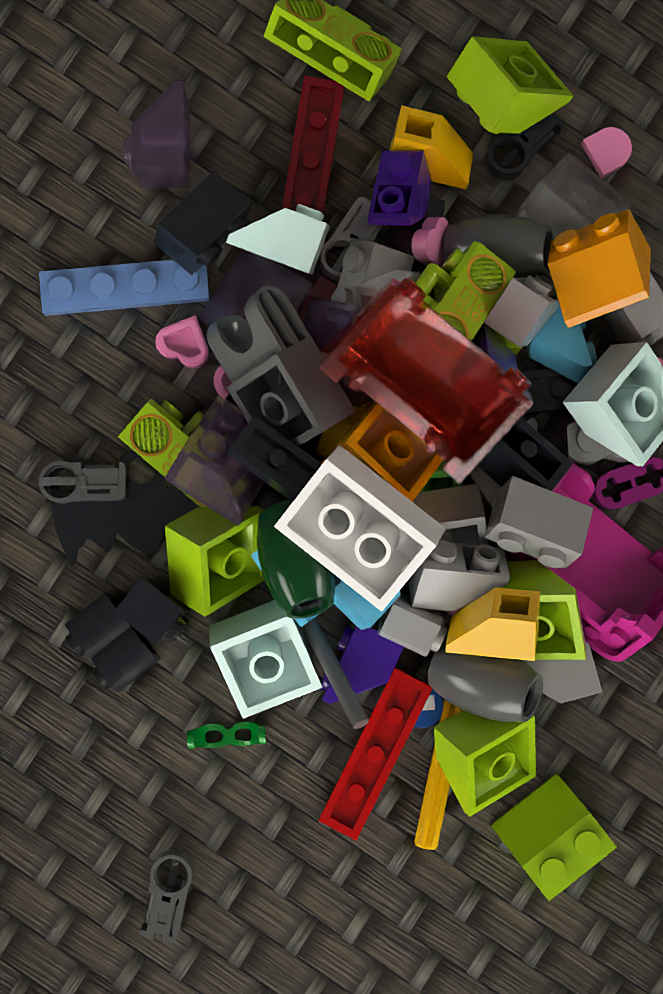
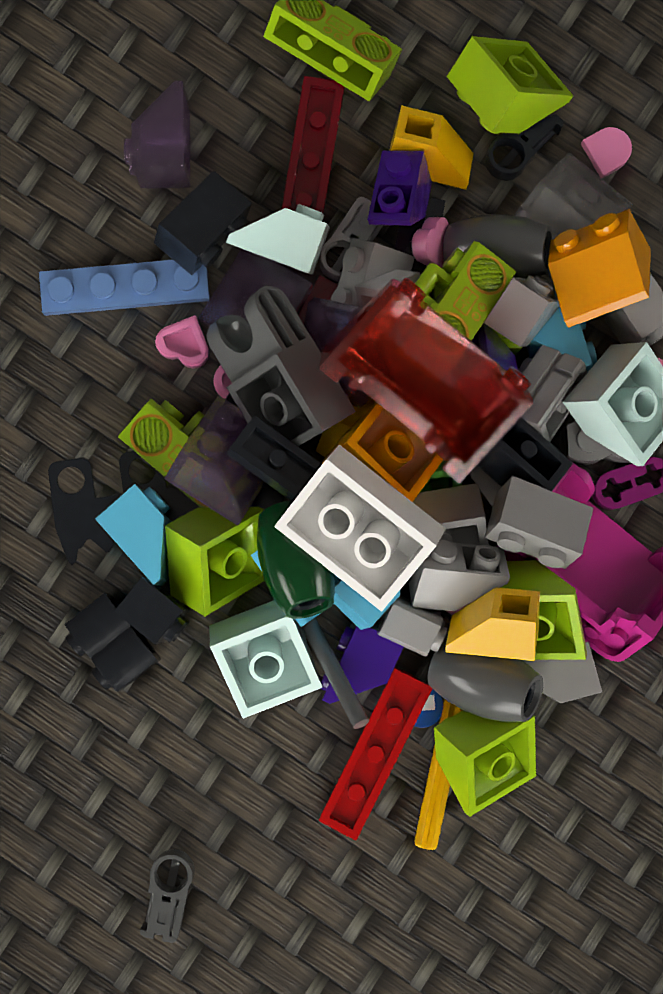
(91, 481): dark grey piece -> none
(138, 527): none -> medium azure slope
(197, 736): green cap -> none
(551, 380): none -> light grey brick
(553, 836): lime slope -> none

